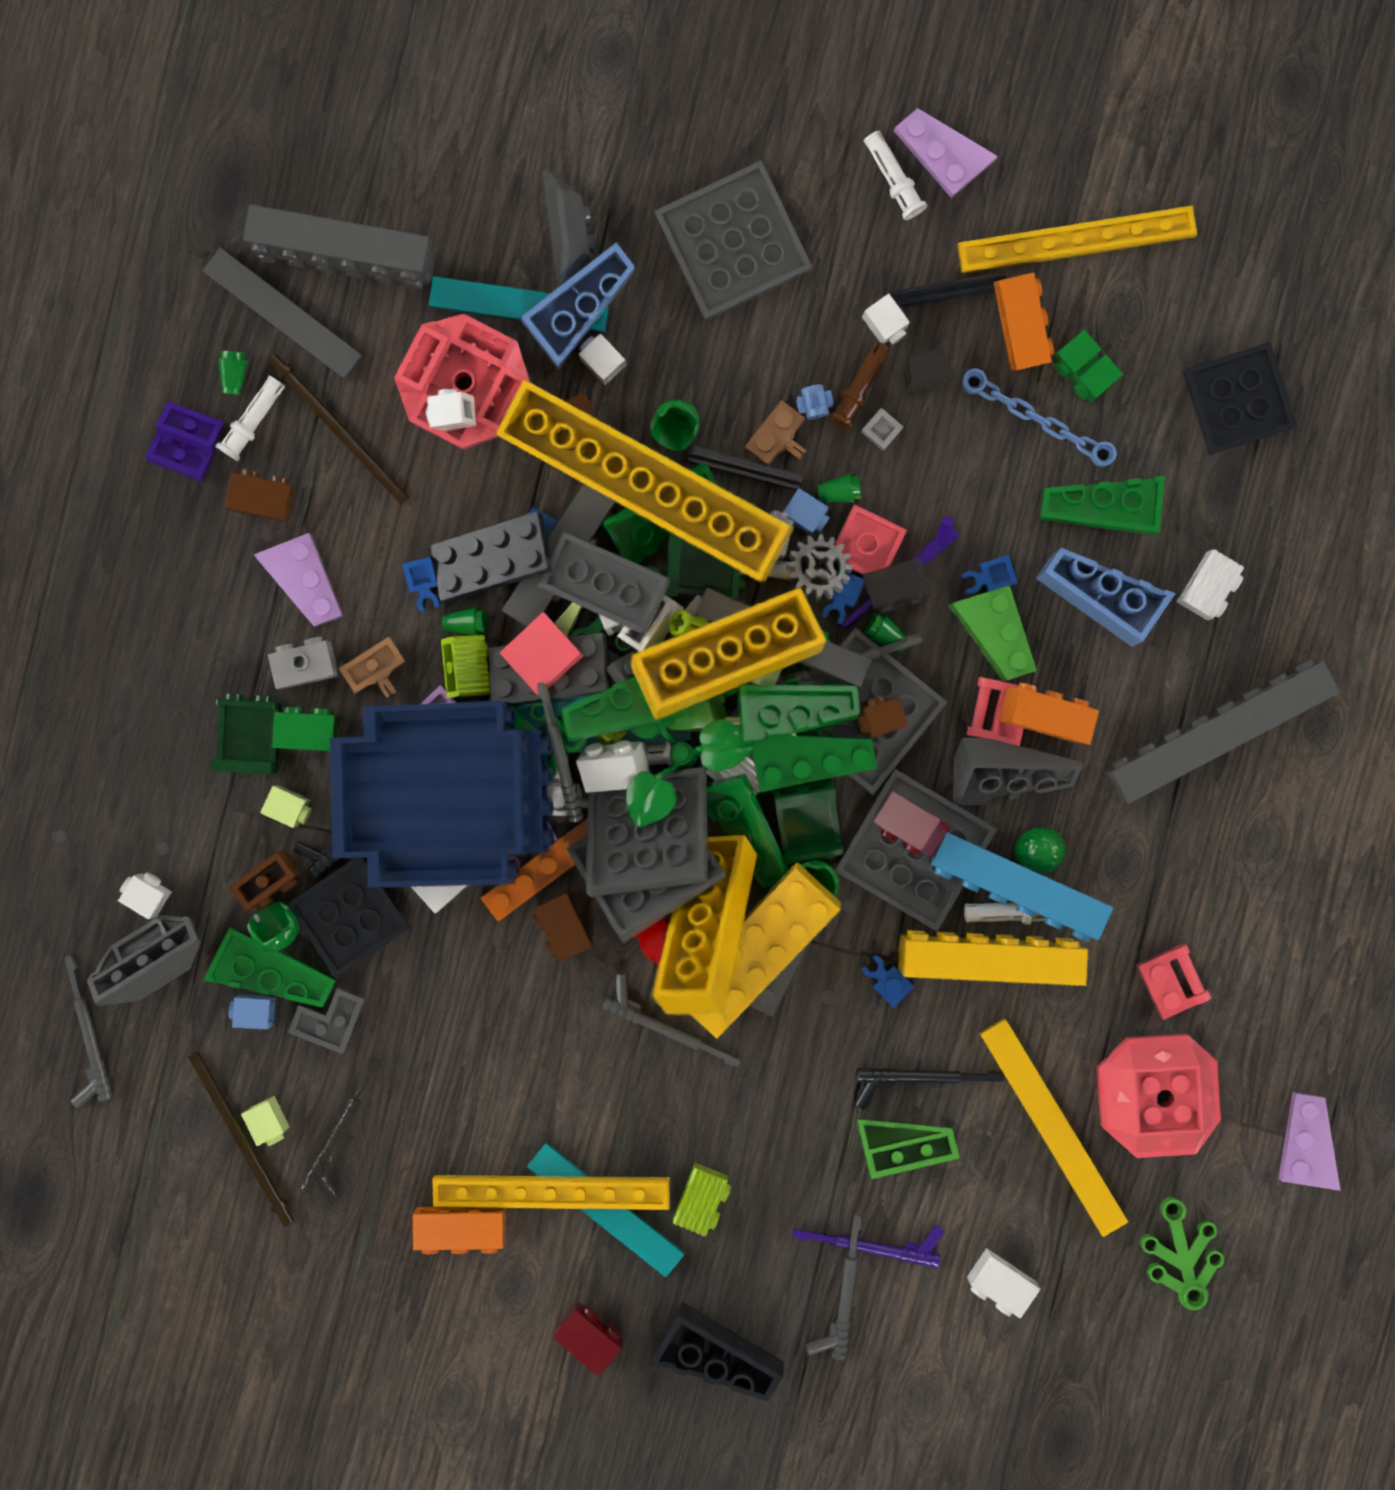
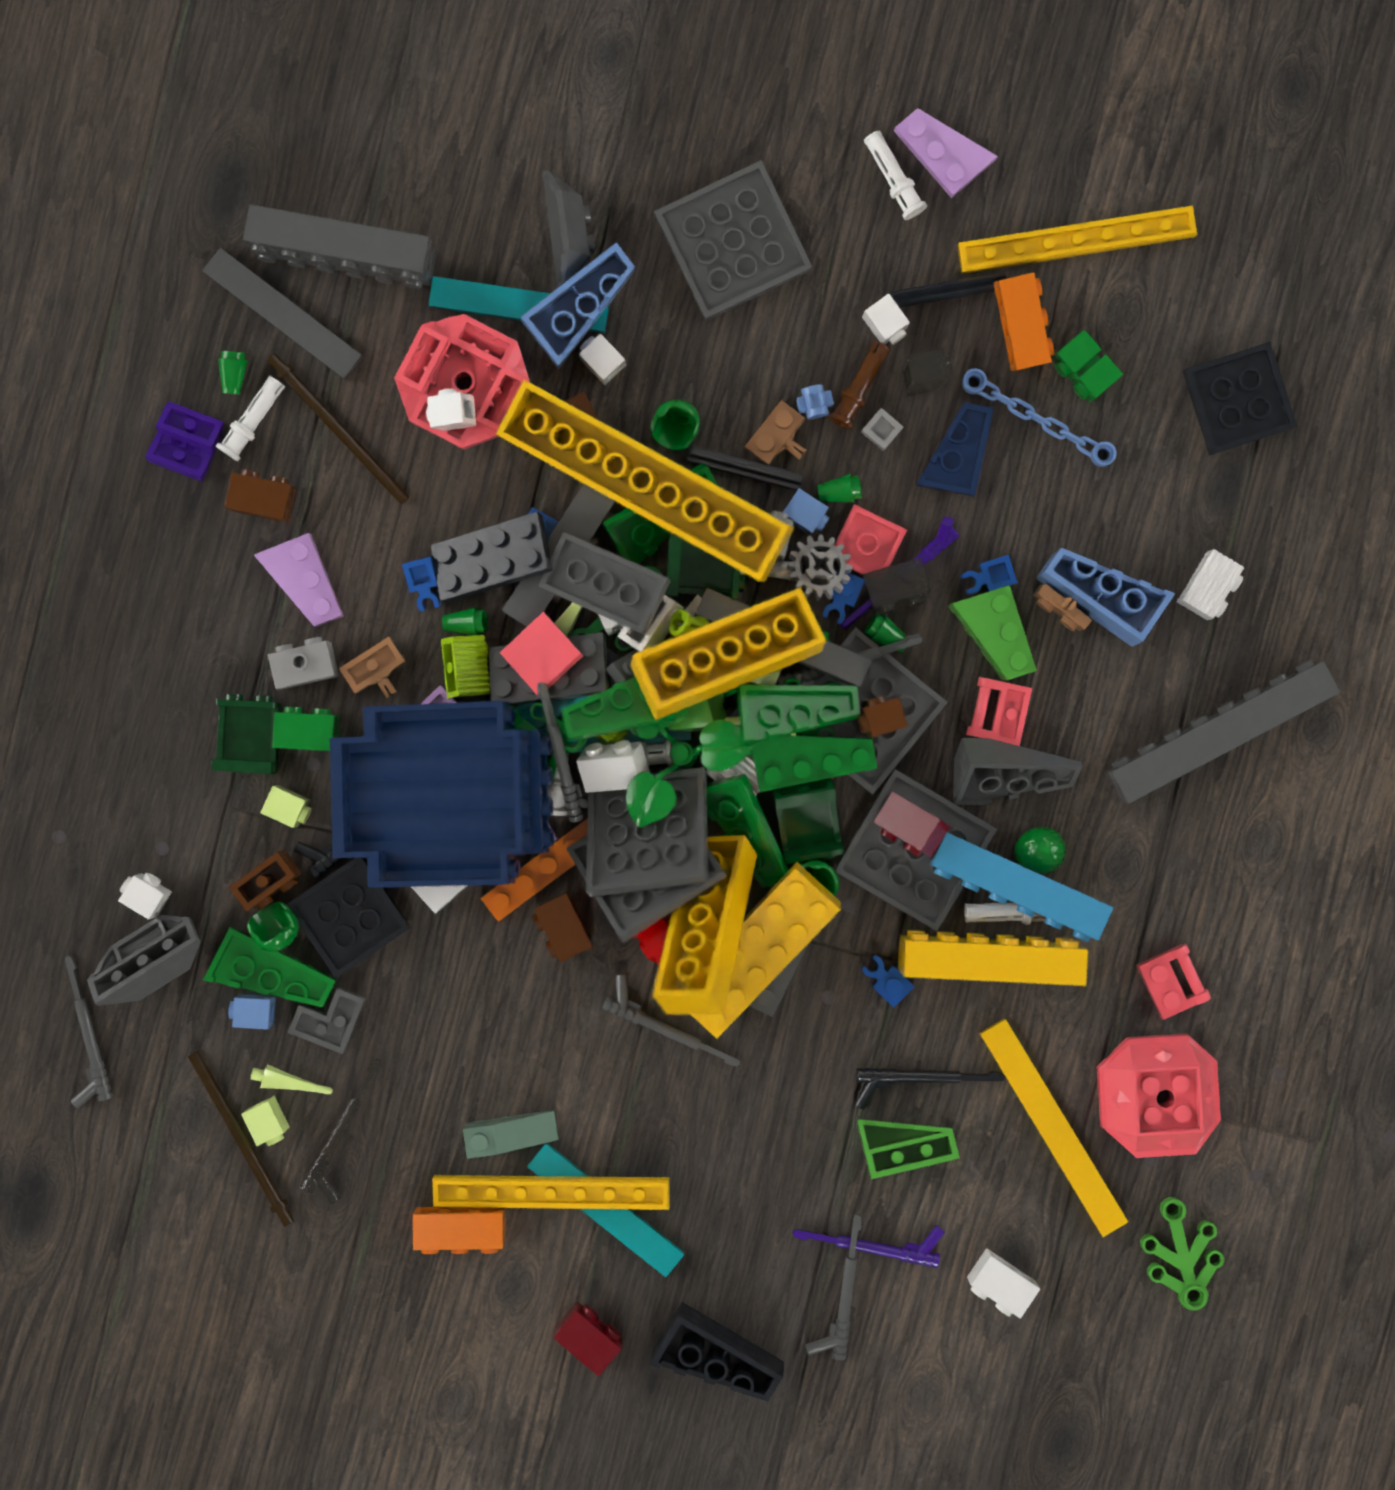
(278, 1079): none -> yellowish green piece
(509, 1133): none -> sand green slope
(700, 1200): lime brick -> none
(960, 455): none -> dark blue wing
(1049, 714): orange brick -> none
(1065, 607): none -> medium nougat plate
(1115, 506): green wing -> none
(1308, 1144): lavender wing -> none

